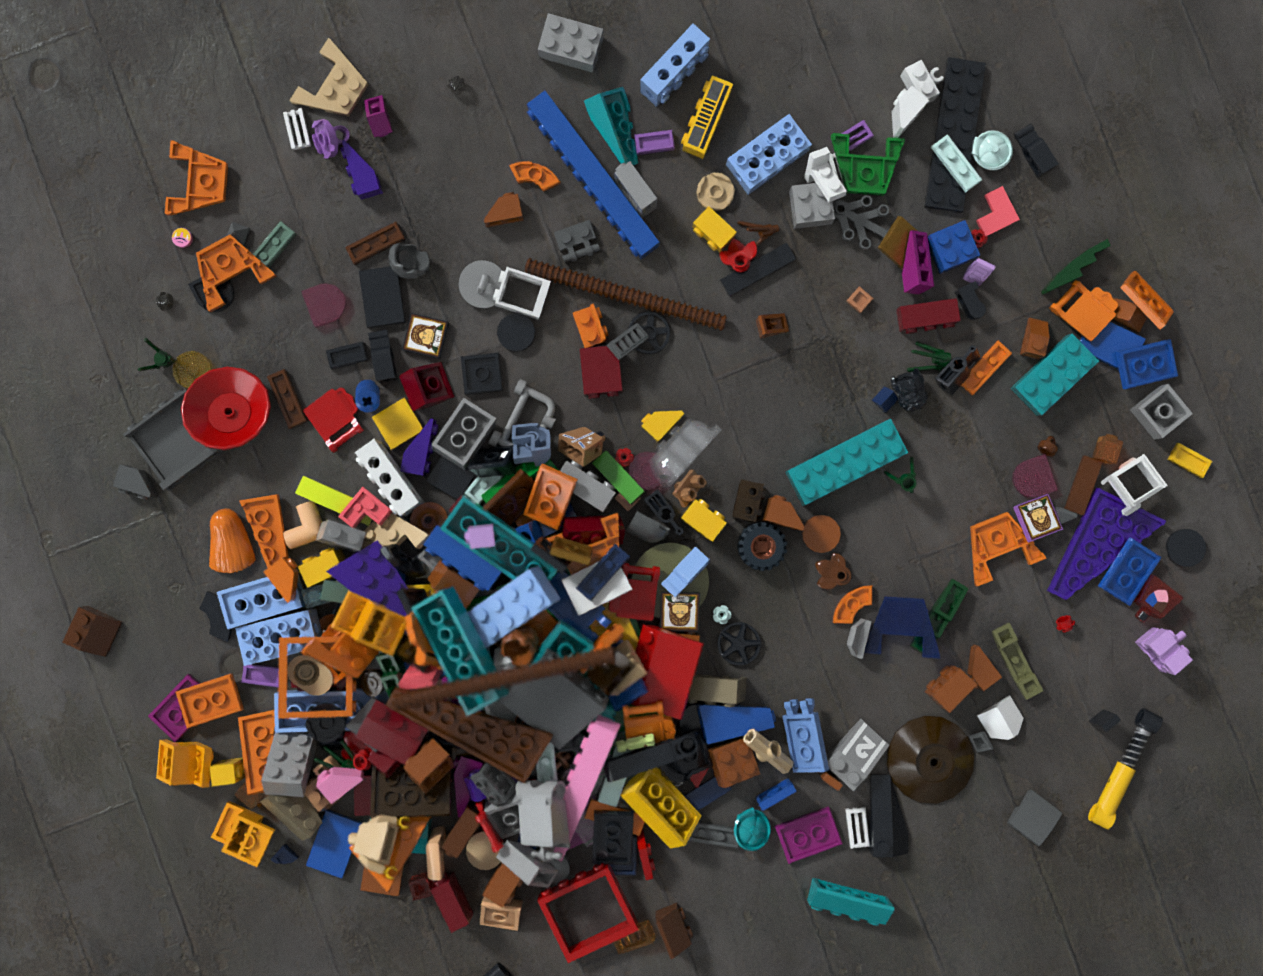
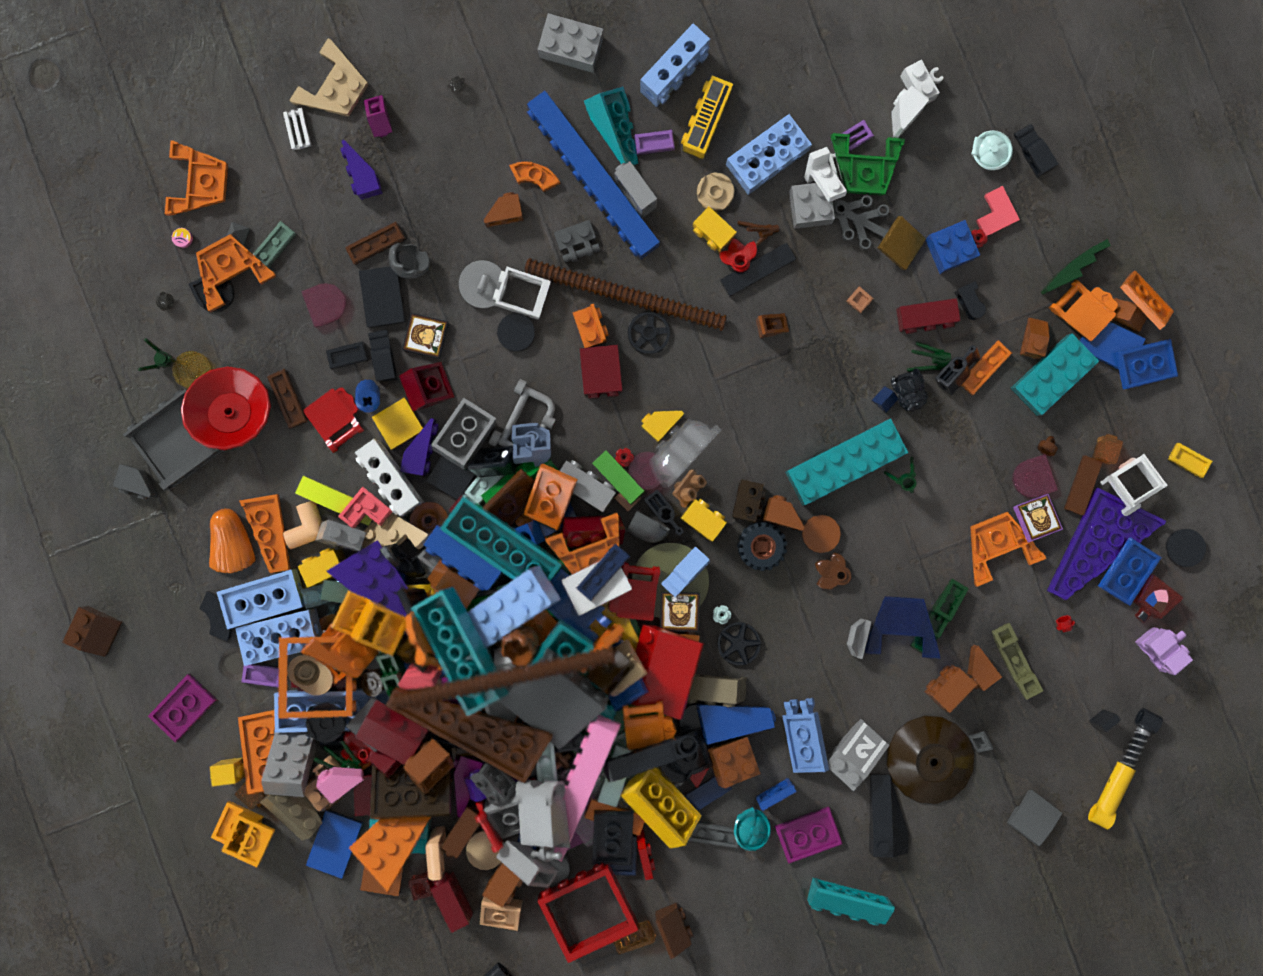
(184, 763): light orange bracket -> none
(209, 700): orange tile -> none
(284, 577): orange slope -> none
(284, 855): dark blue tile -> none
(325, 137): medium lavender tile -> none
(357, 761): red plate -> none
(376, 842): tan torso -> none
(480, 536): lavender brick -> none
(481, 373): black tile -> none
(542, 548): black tile -> none
(571, 550): pearl gold tile -> none
(581, 445): medium nougat torso -> none
(635, 743): yellowish green axle -> none
(638, 336): dark grey slope -> none
(768, 751): tan piece -> none
(831, 780): dark orange tile -> none
(851, 603): orange tile -> none
(855, 811): white tile -> none
(917, 266): magenta slope -> none
(956, 163): light aqua tile -> none
(958, 119): black plate -> none
(978, 271): lavender slope -> none
(1002, 719): white slope -> none
(1064, 515): dark grey slope -> none
(1161, 411): light grey brick -> none

